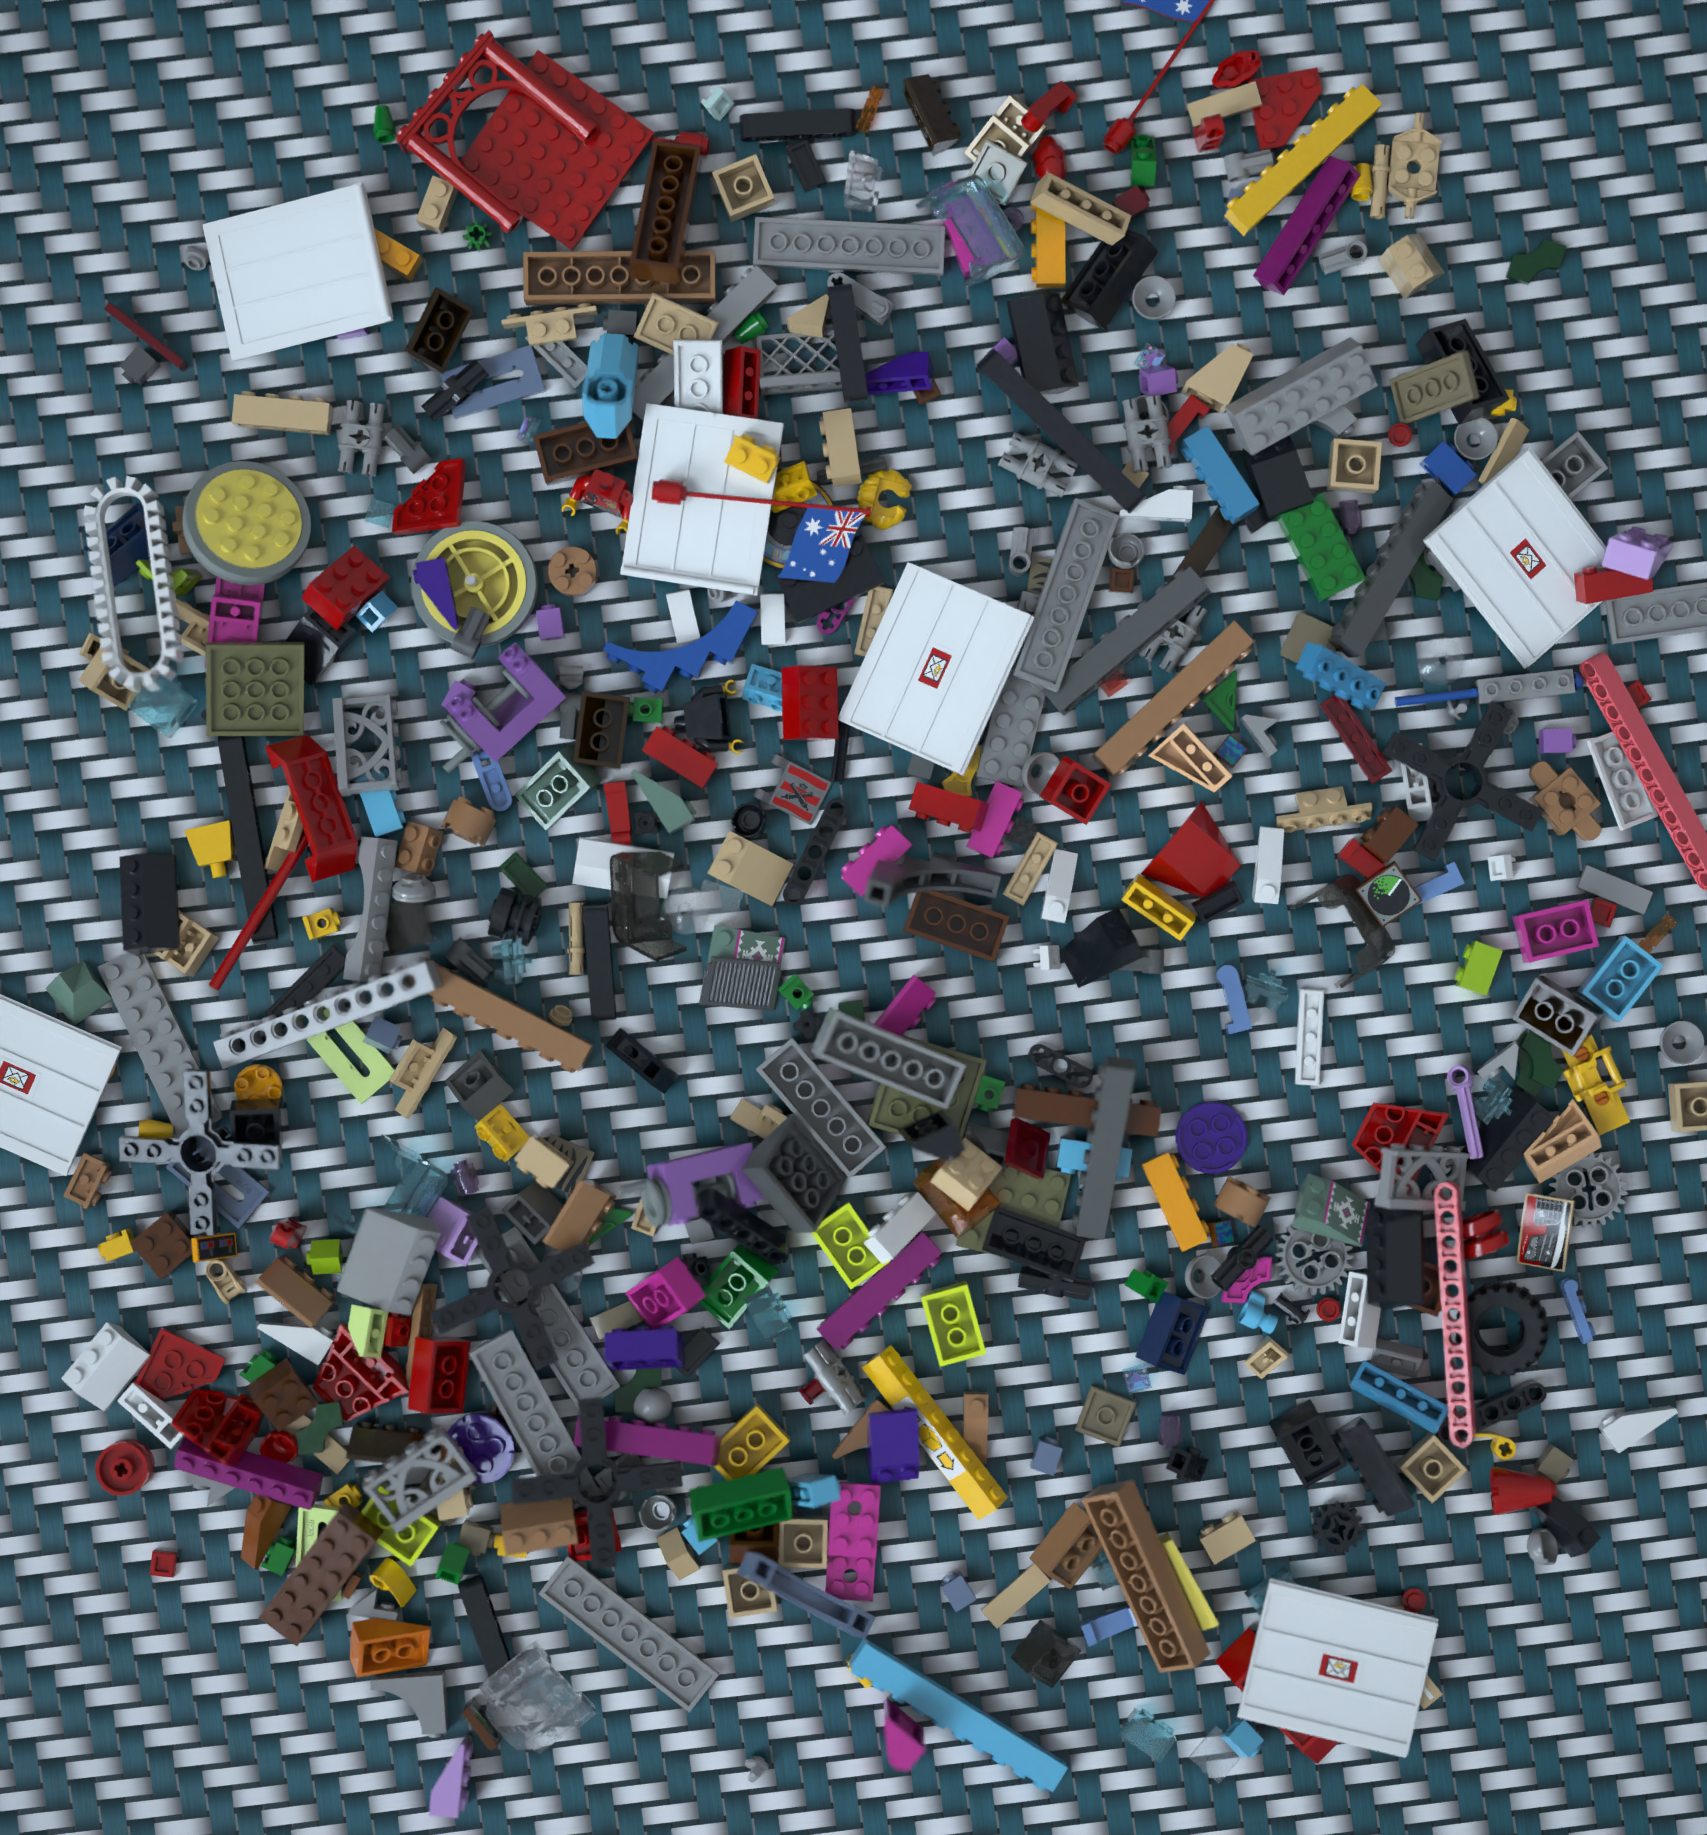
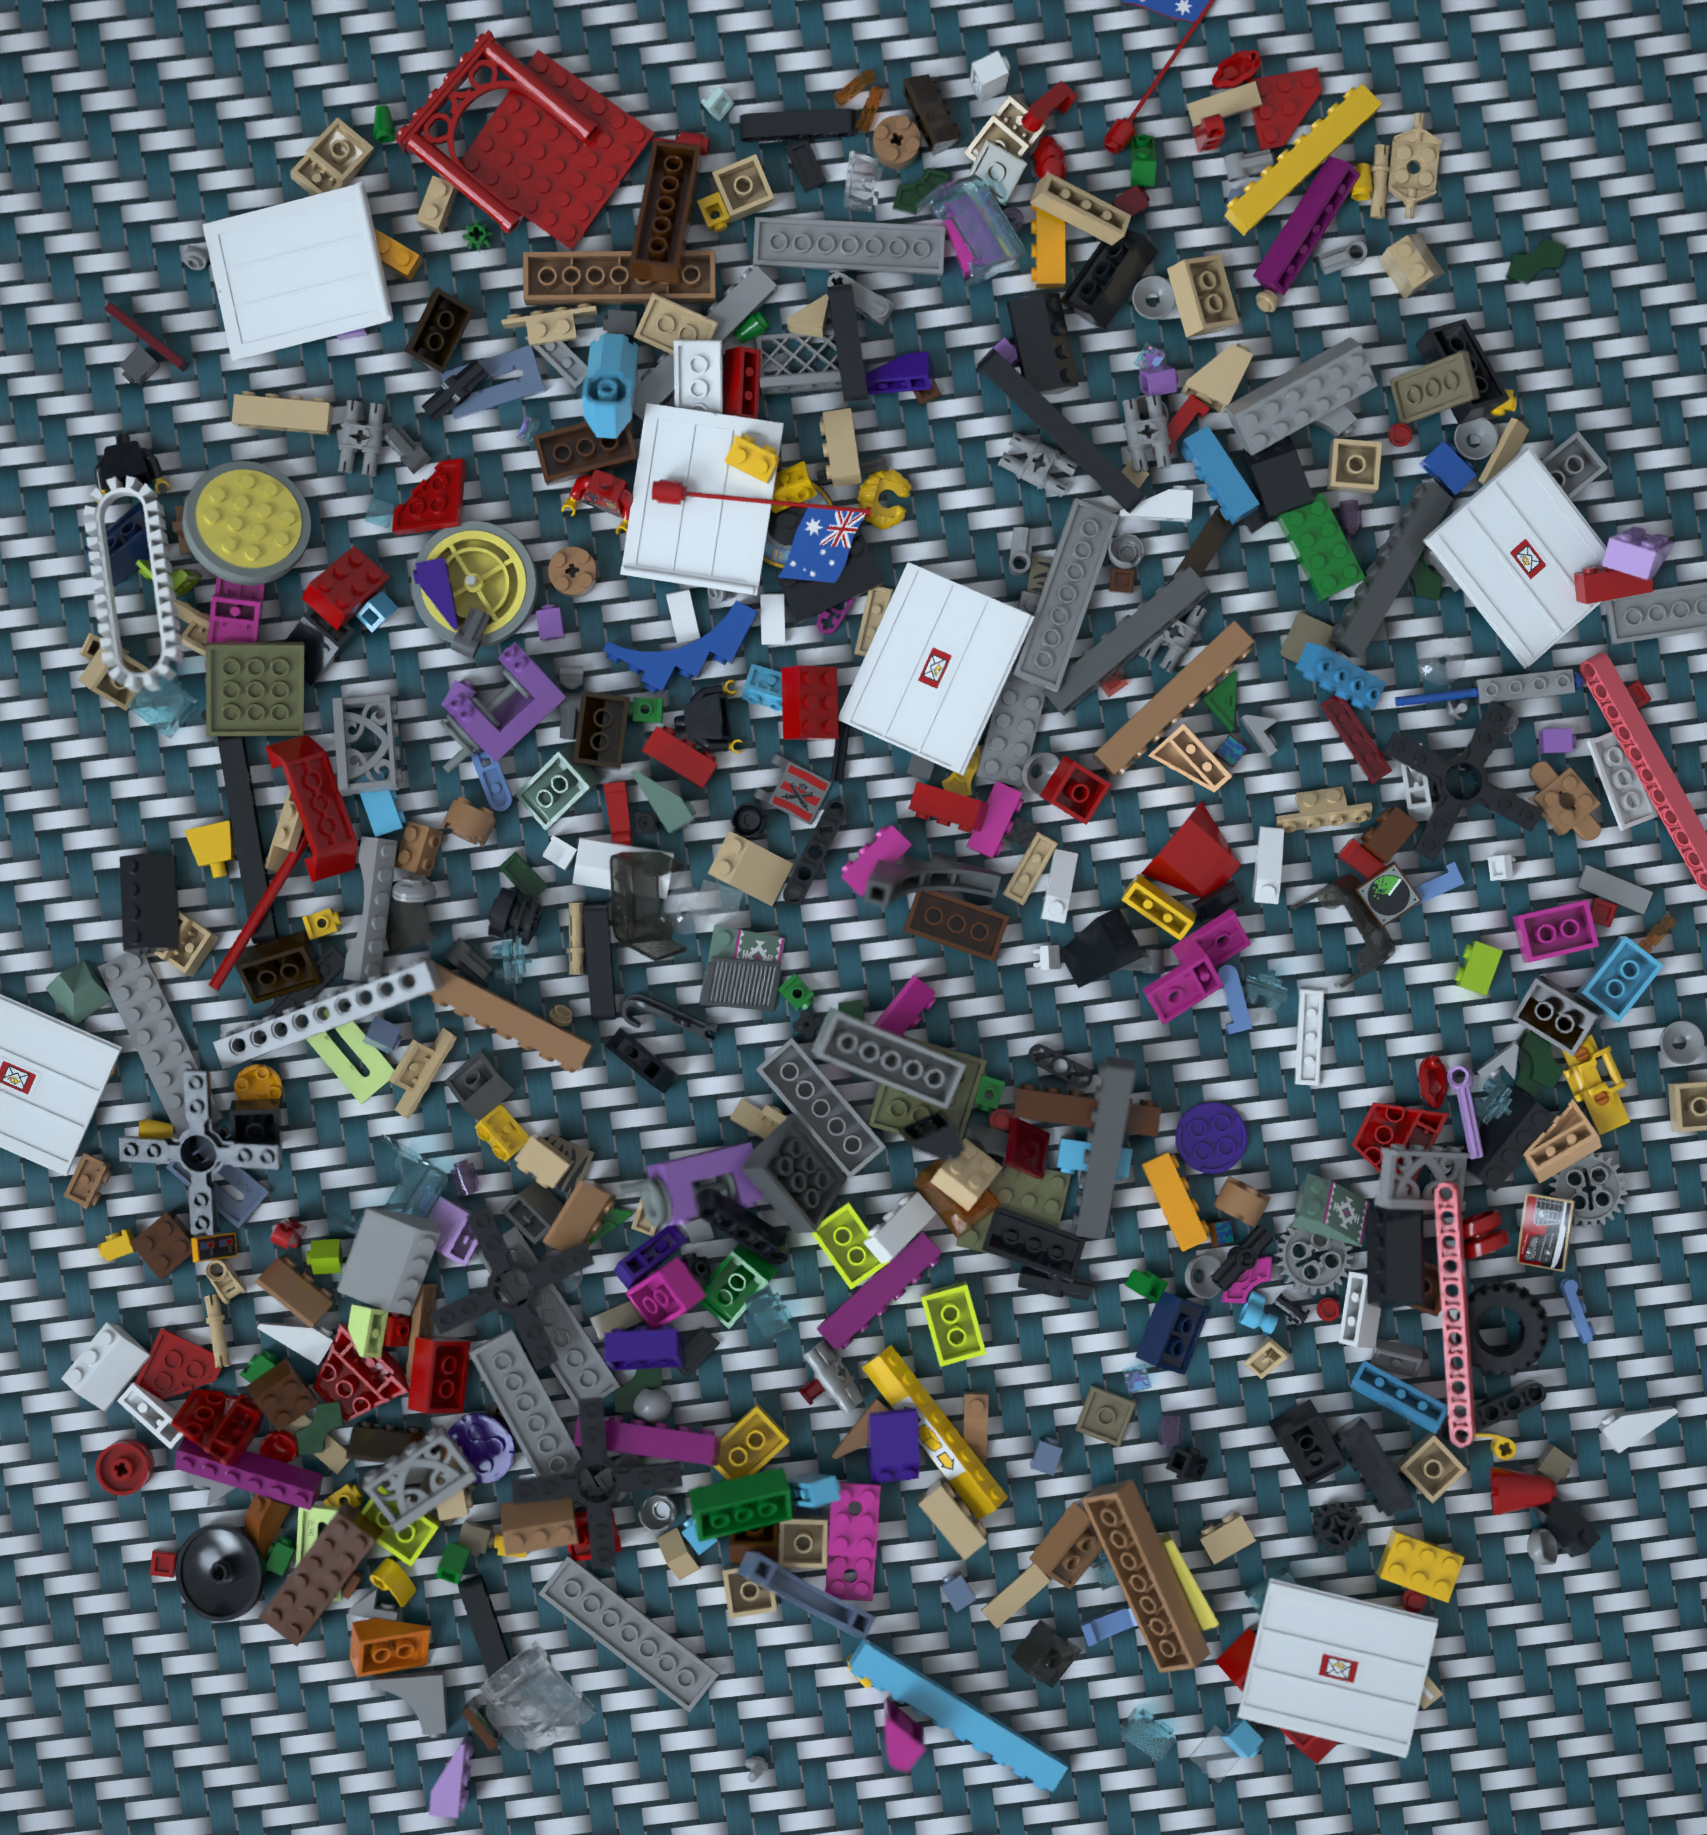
(129, 460): none -> black torso
(215, 1321): none -> tan pin
(220, 1572): none -> black dish
(278, 967): none -> dark brown slope
(332, 160): none -> tan slope
(560, 853): none -> white panel
(649, 1256): none -> dark purple slope
(668, 1014): none -> black piece
(714, 204): none -> yellow brick
(854, 87): none -> clear orange axle
(888, 152): none -> medium nougat brick
(909, 195): none -> dark green tile
(953, 1518): none -> tan brick
(989, 76): none -> white brick
(1000, 1119): none -> red plate
(1196, 974): none -> dark pink bracket
(1203, 295): none -> tan brick
(1267, 301): none -> tan plate
(1420, 1565): none -> yellow brick
(1433, 1080): none -> red arm

